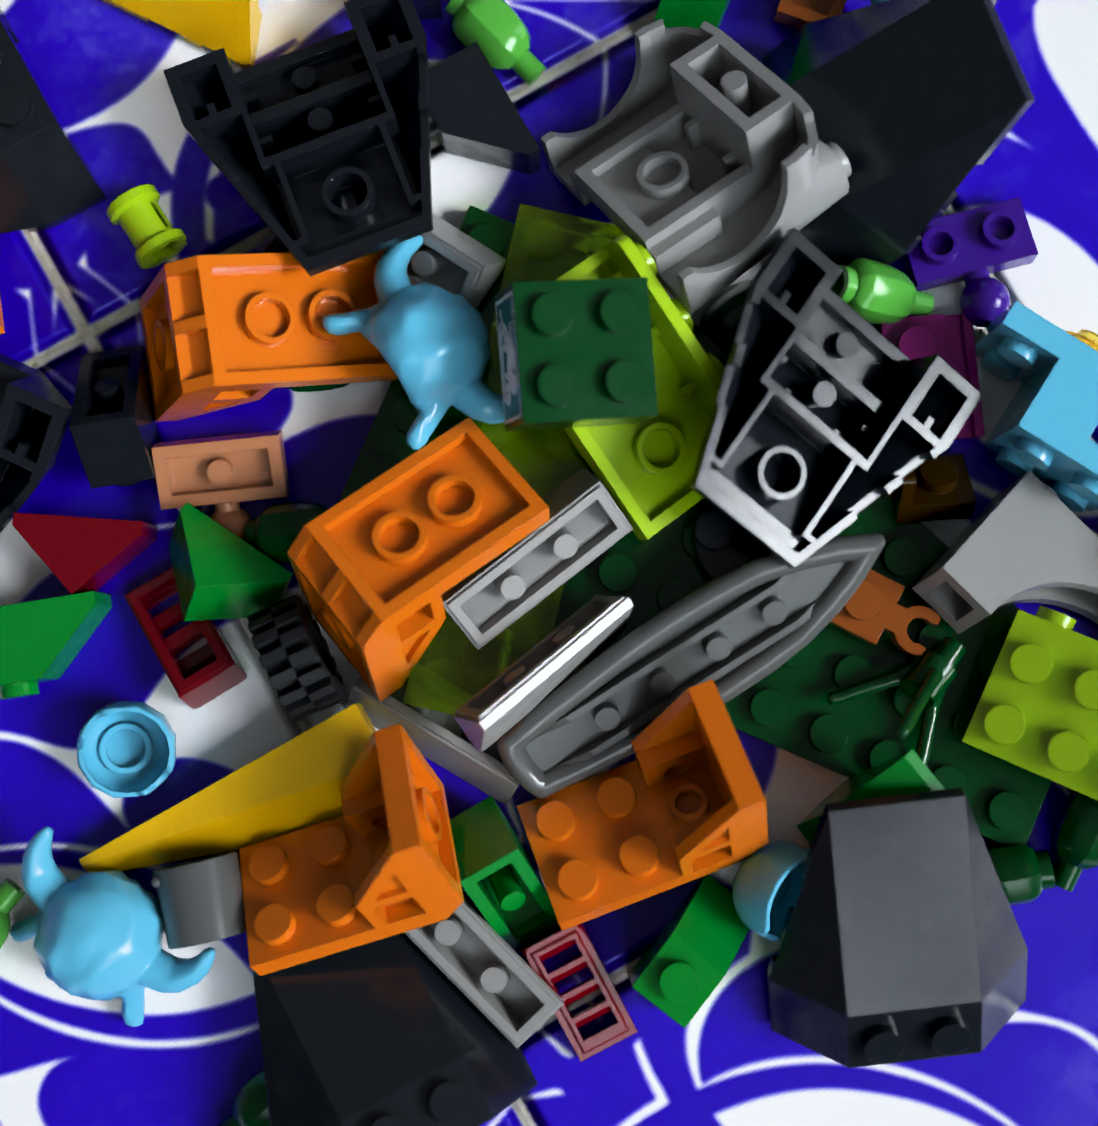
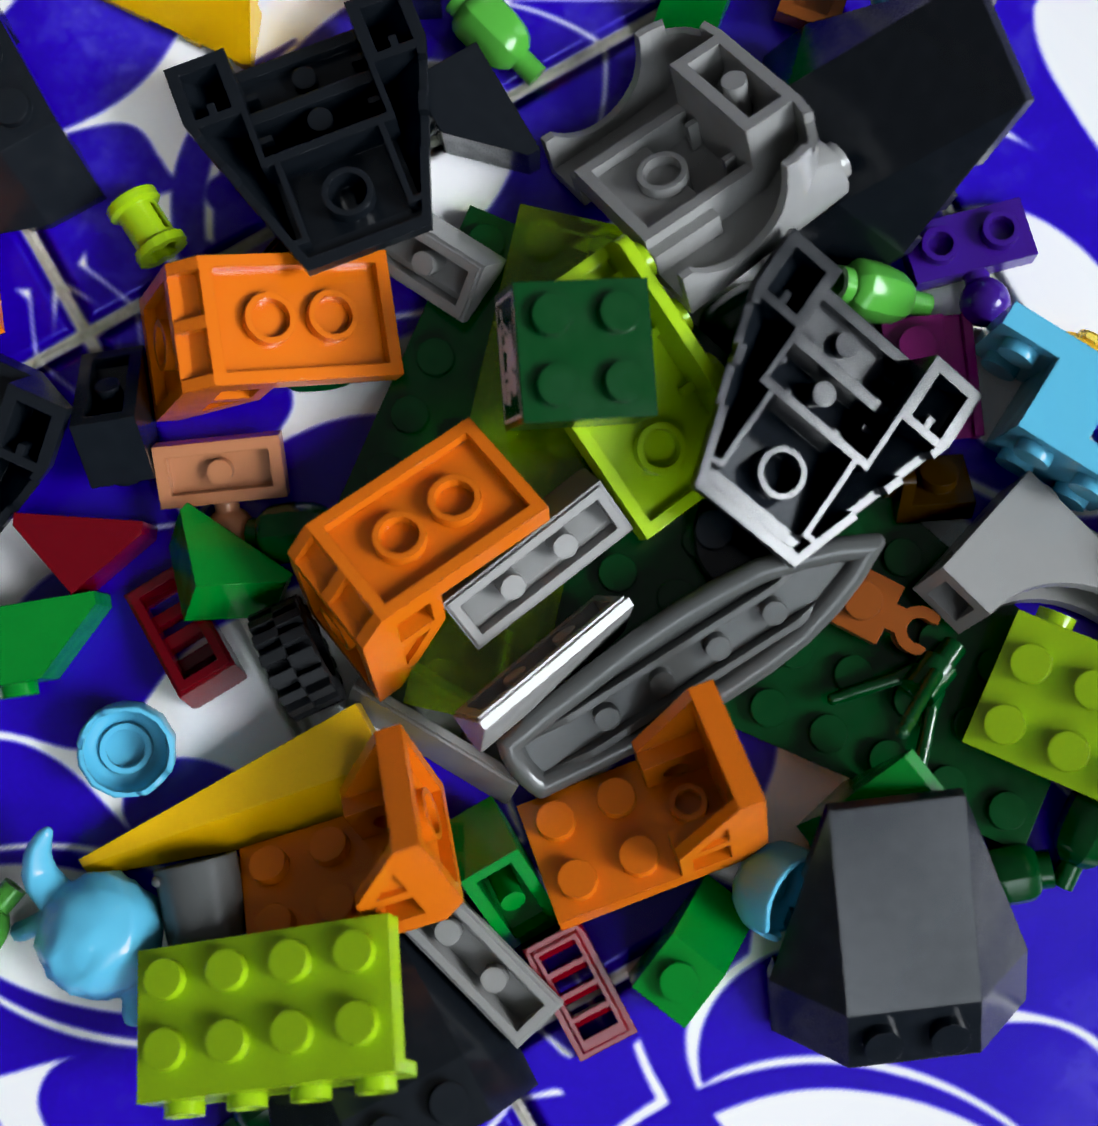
(271, 1017): none -> lime bracket
(429, 341): medium azure piece -> none

